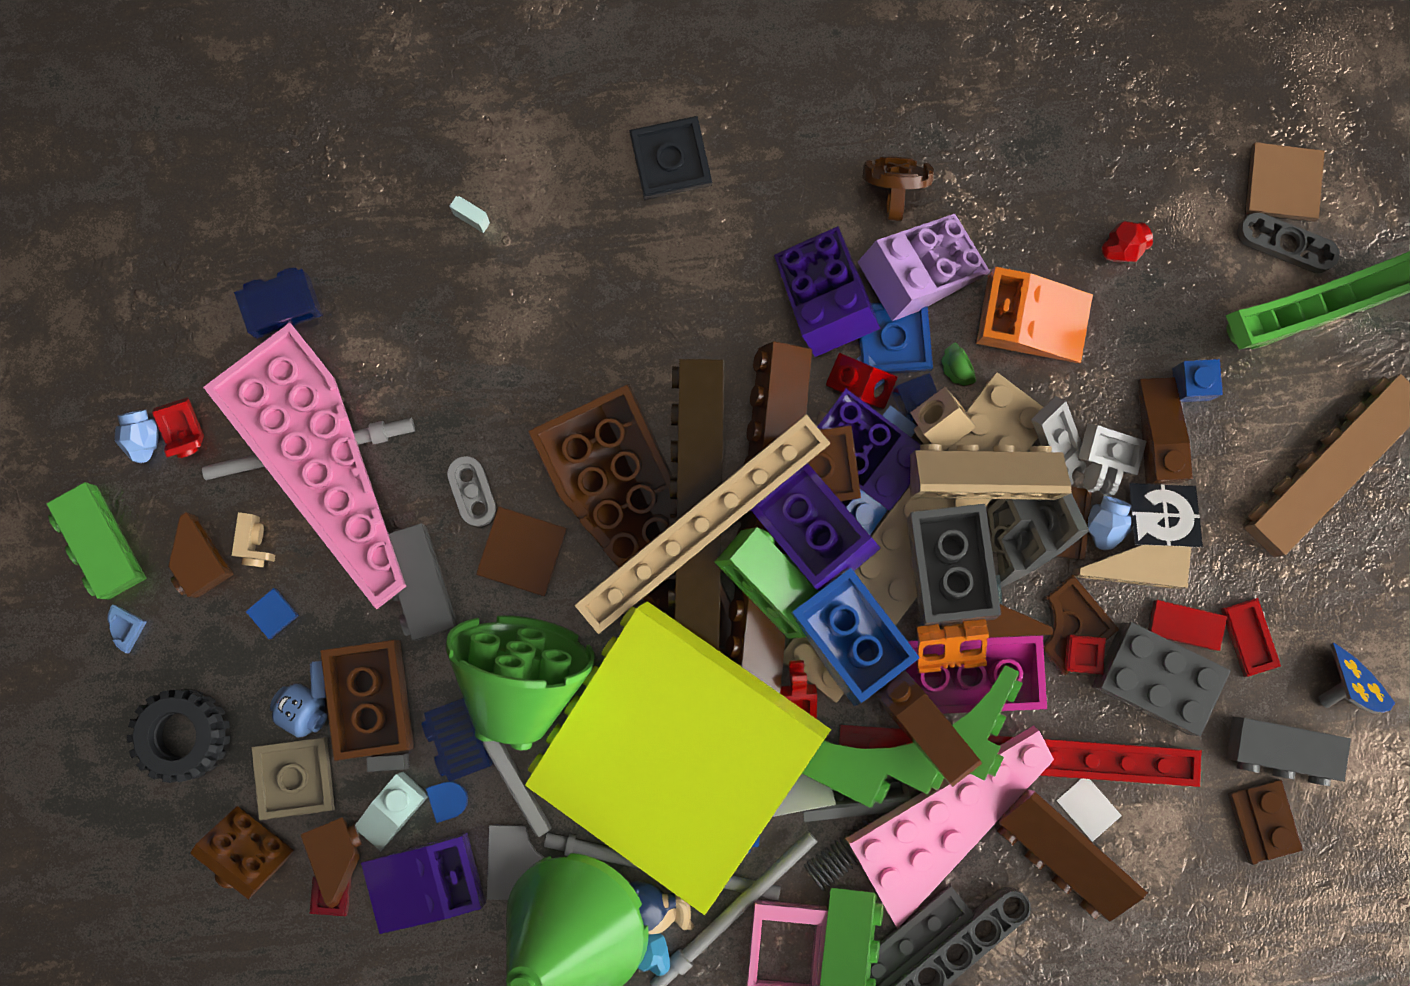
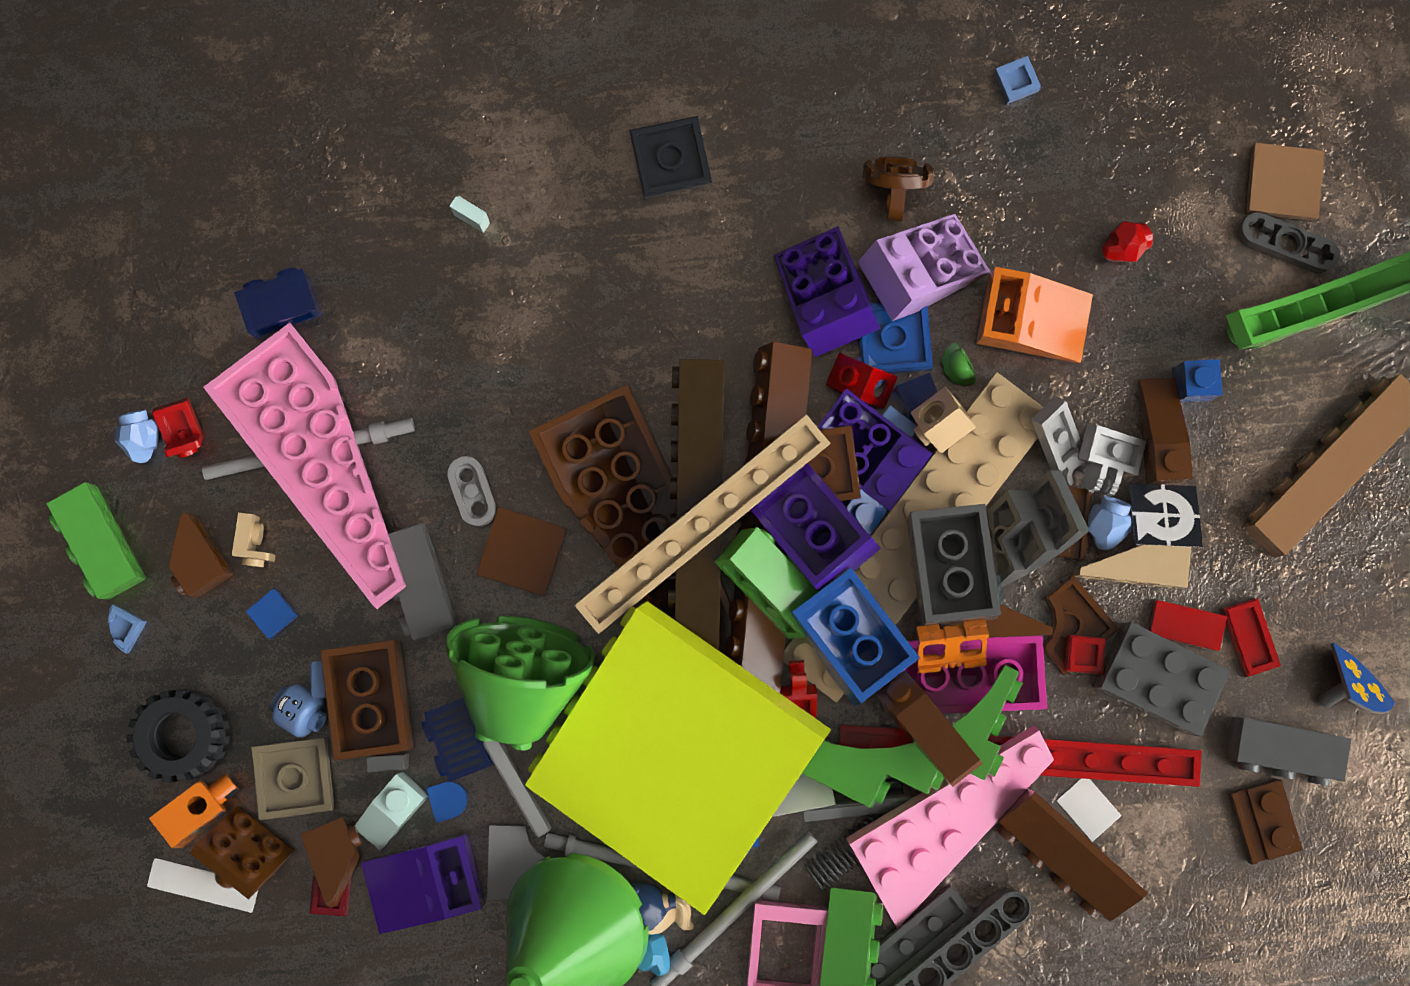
(179, 820): none -> orange torso
(196, 884): none -> white sticker
(988, 473): tan slope -> none
(1017, 79): none -> medium blue tile

